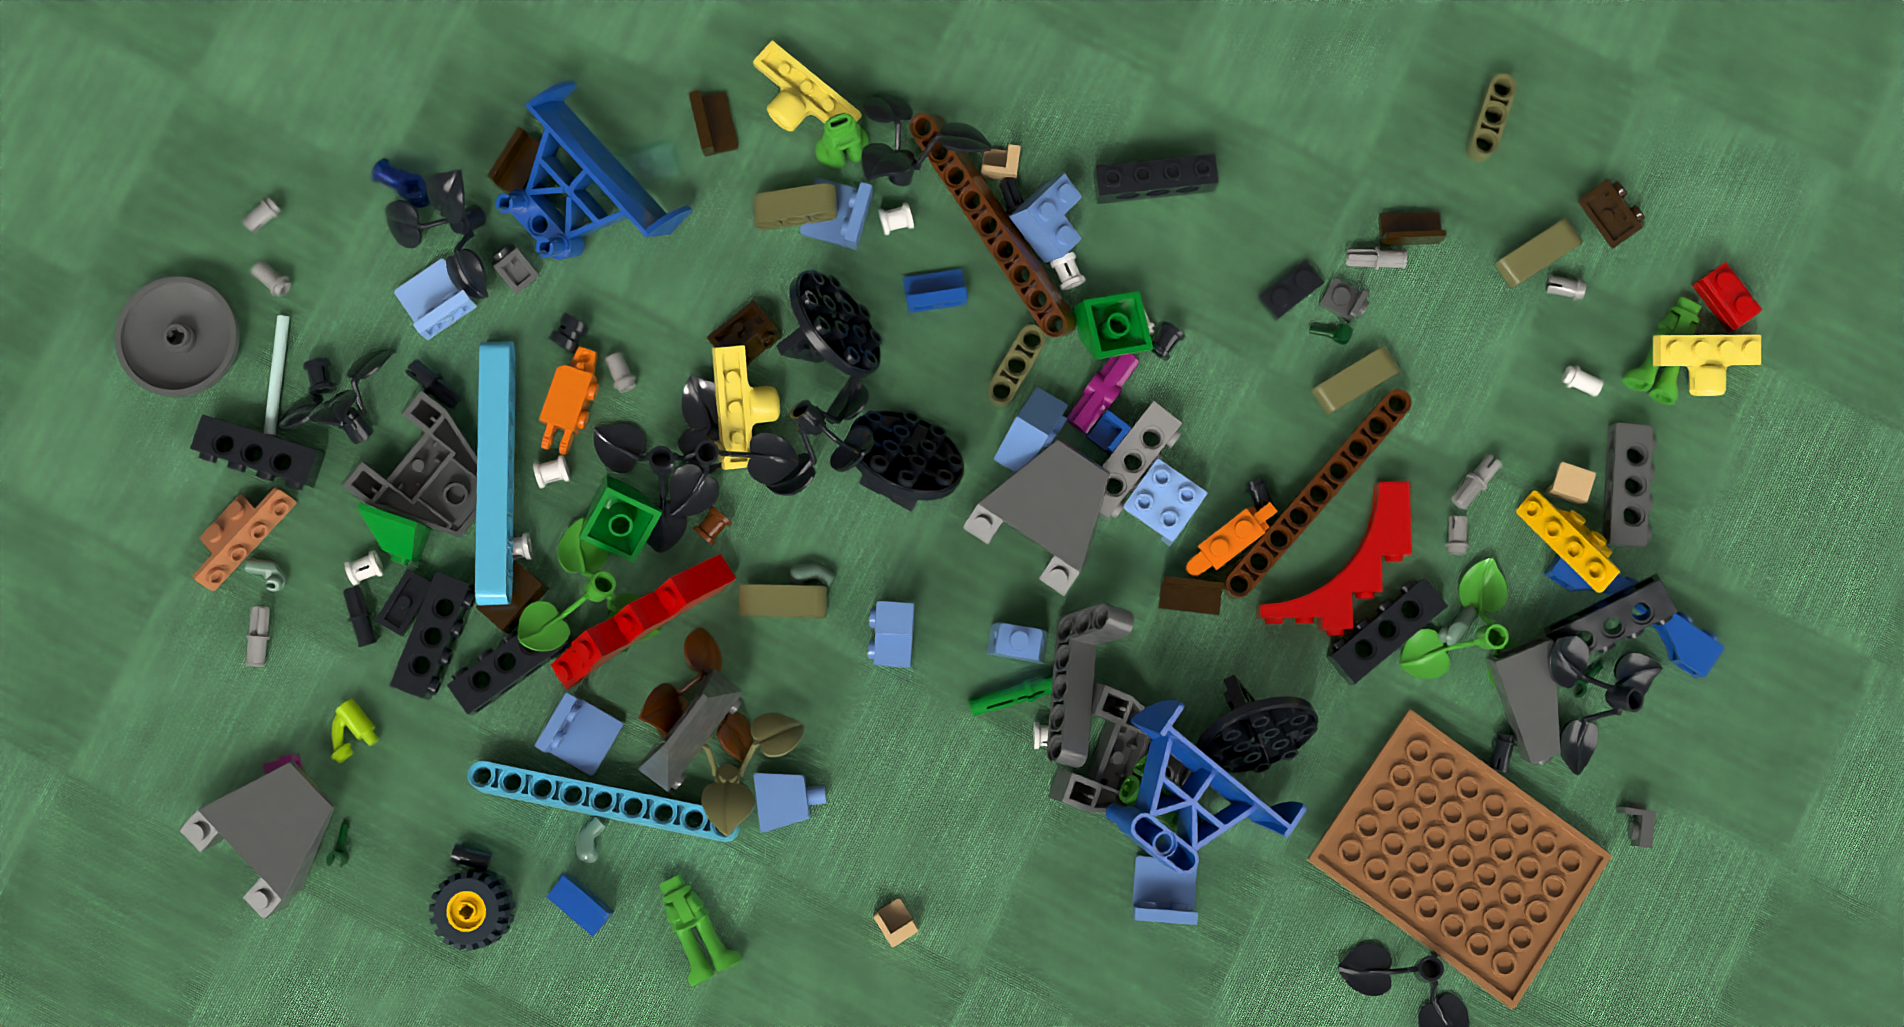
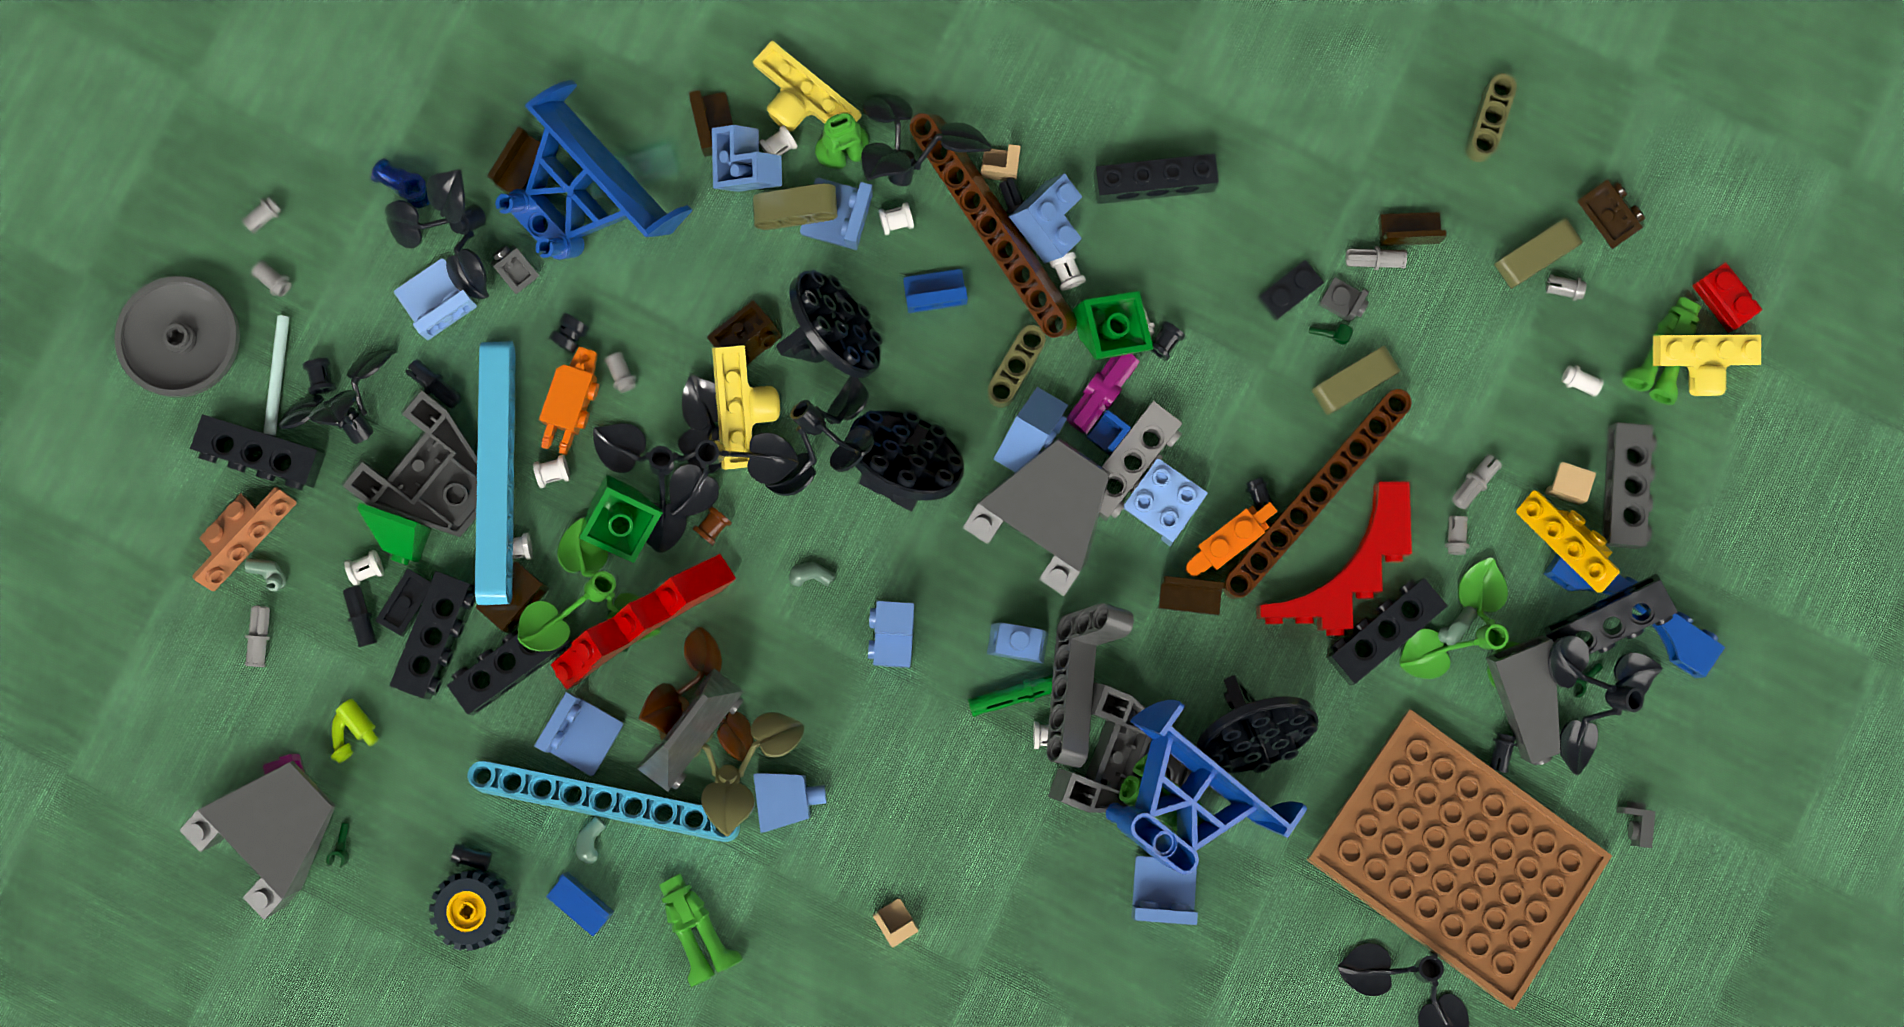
(739, 163): none -> medium blue brick
(778, 143): none -> white bush
(782, 601): olive beam -> none

